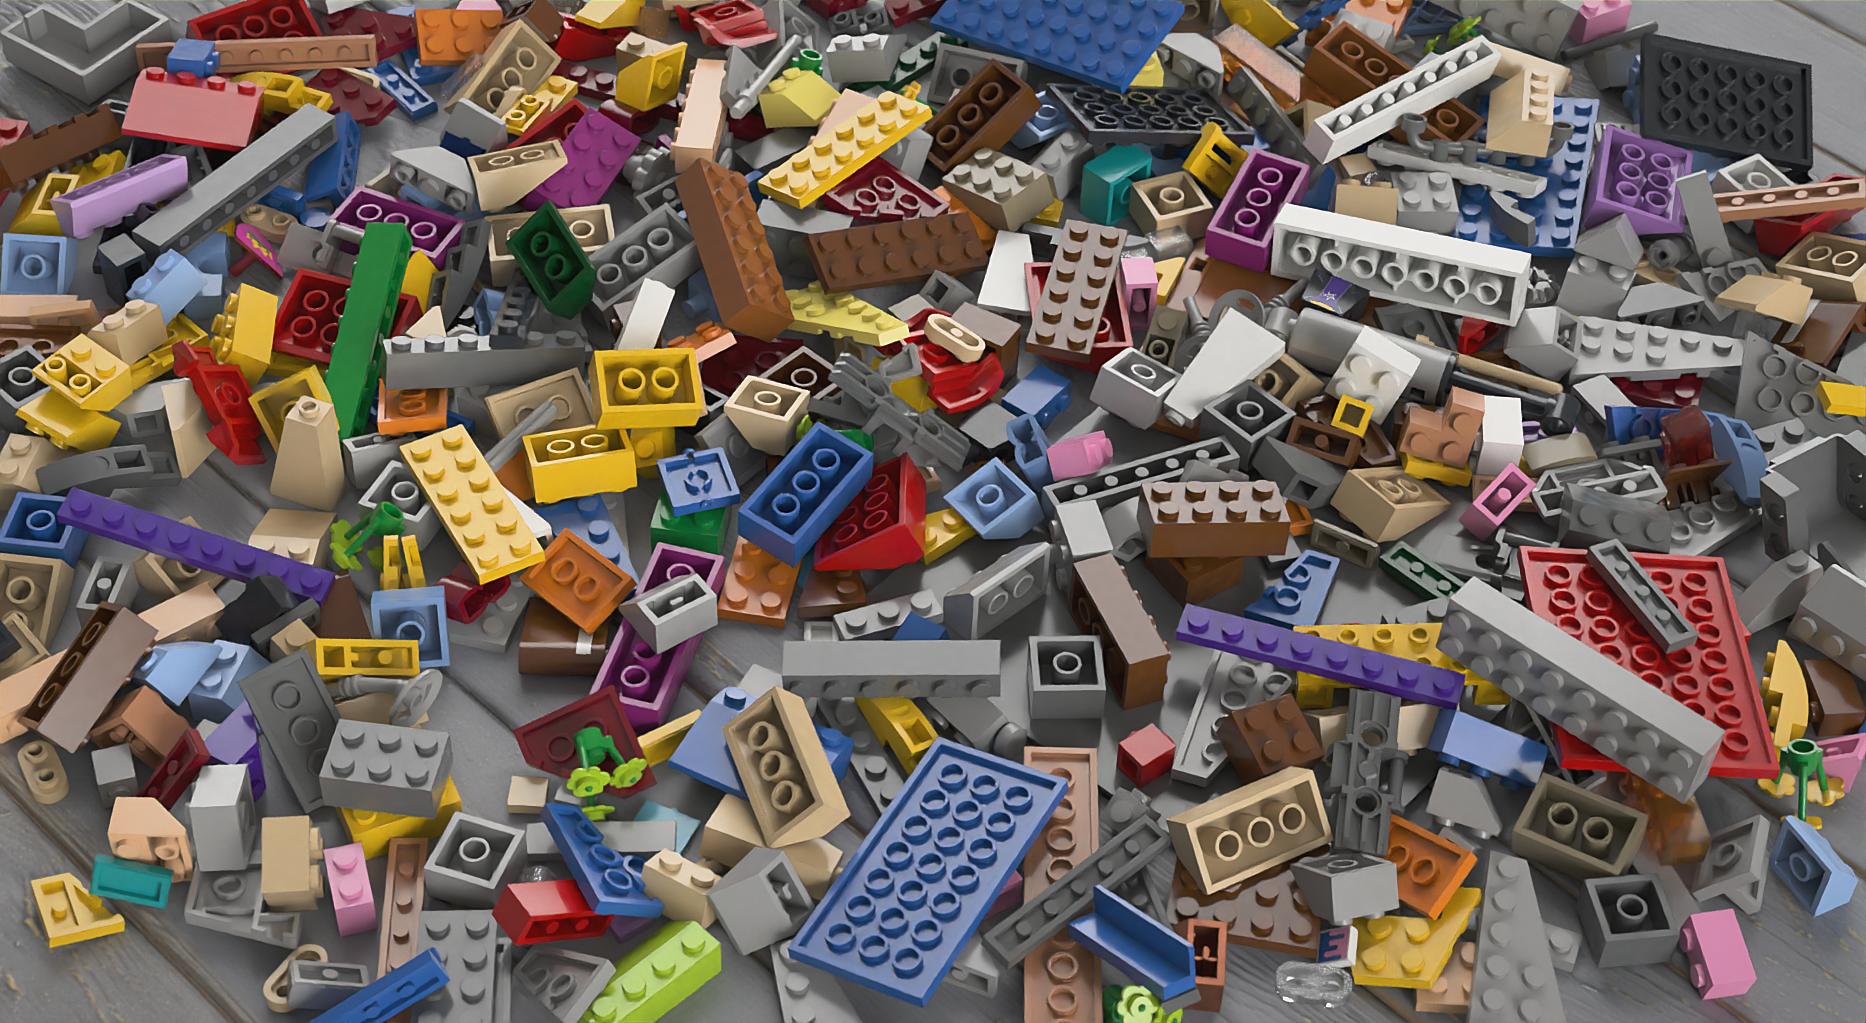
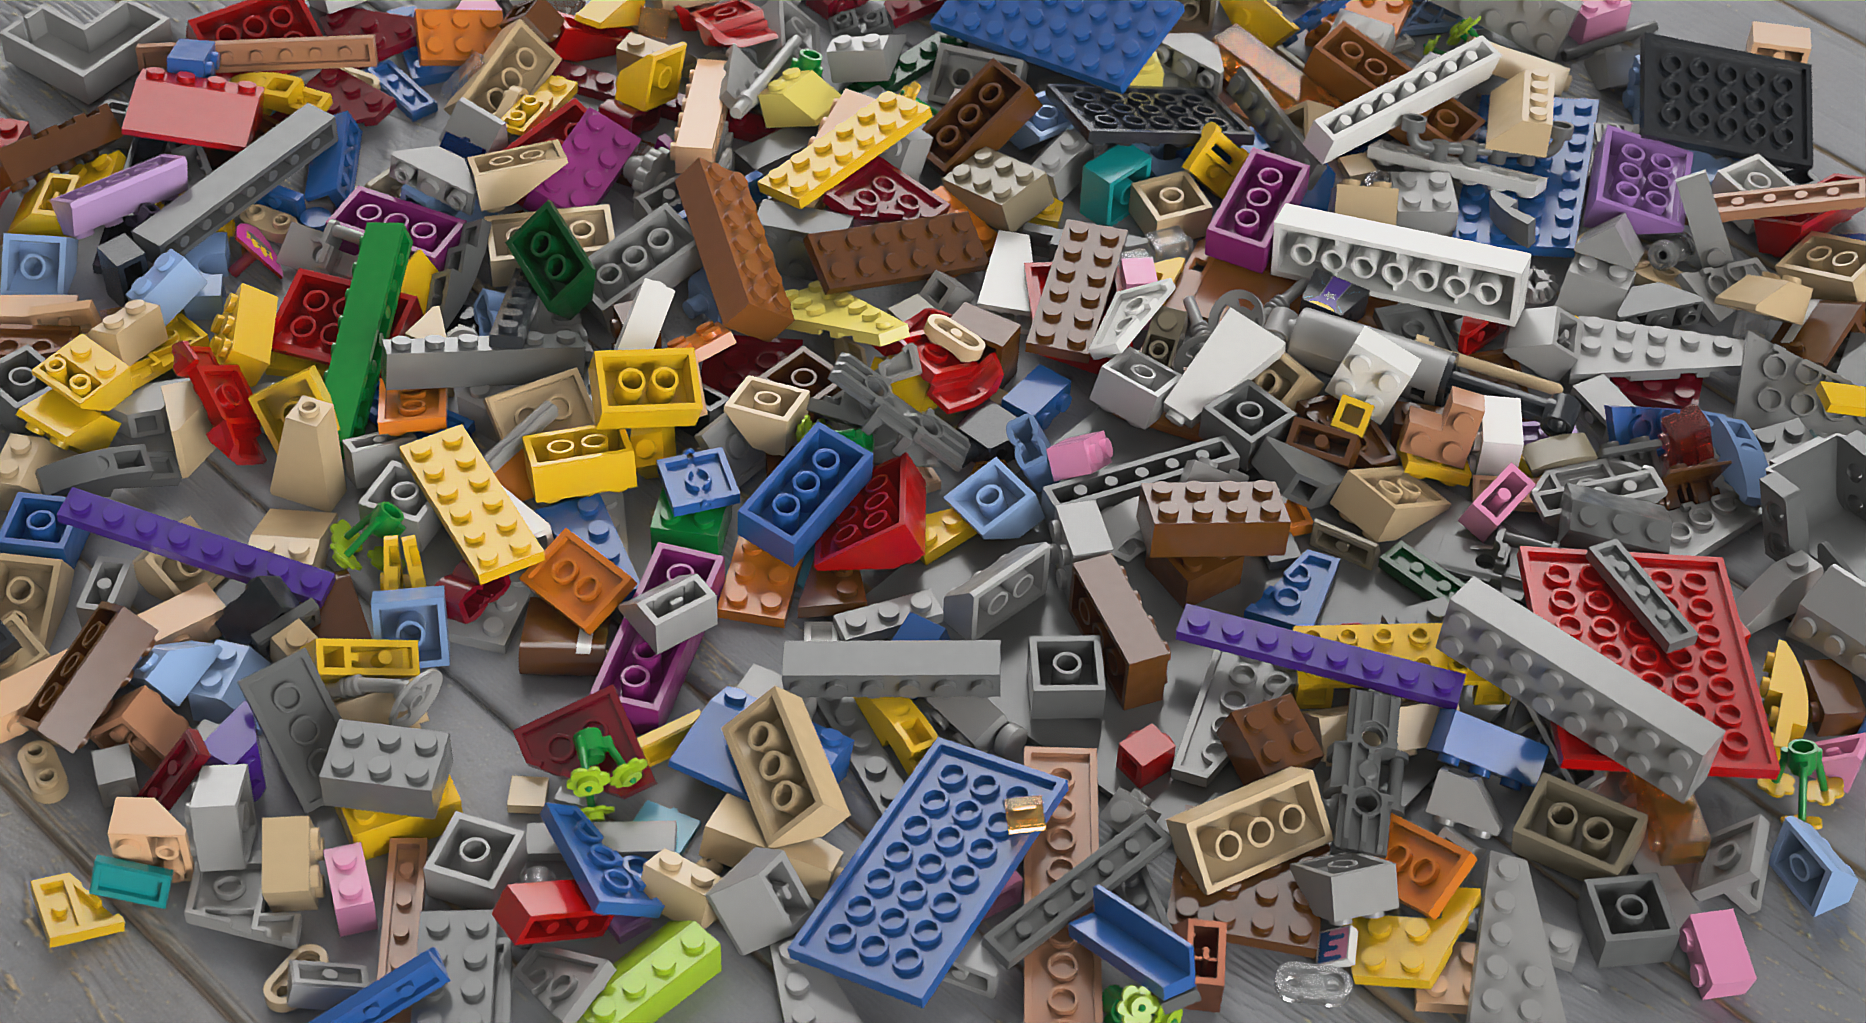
(1025, 814): none -> clear orange tile
(1127, 317): none -> white wing
(1779, 41): none -> light nougat brick

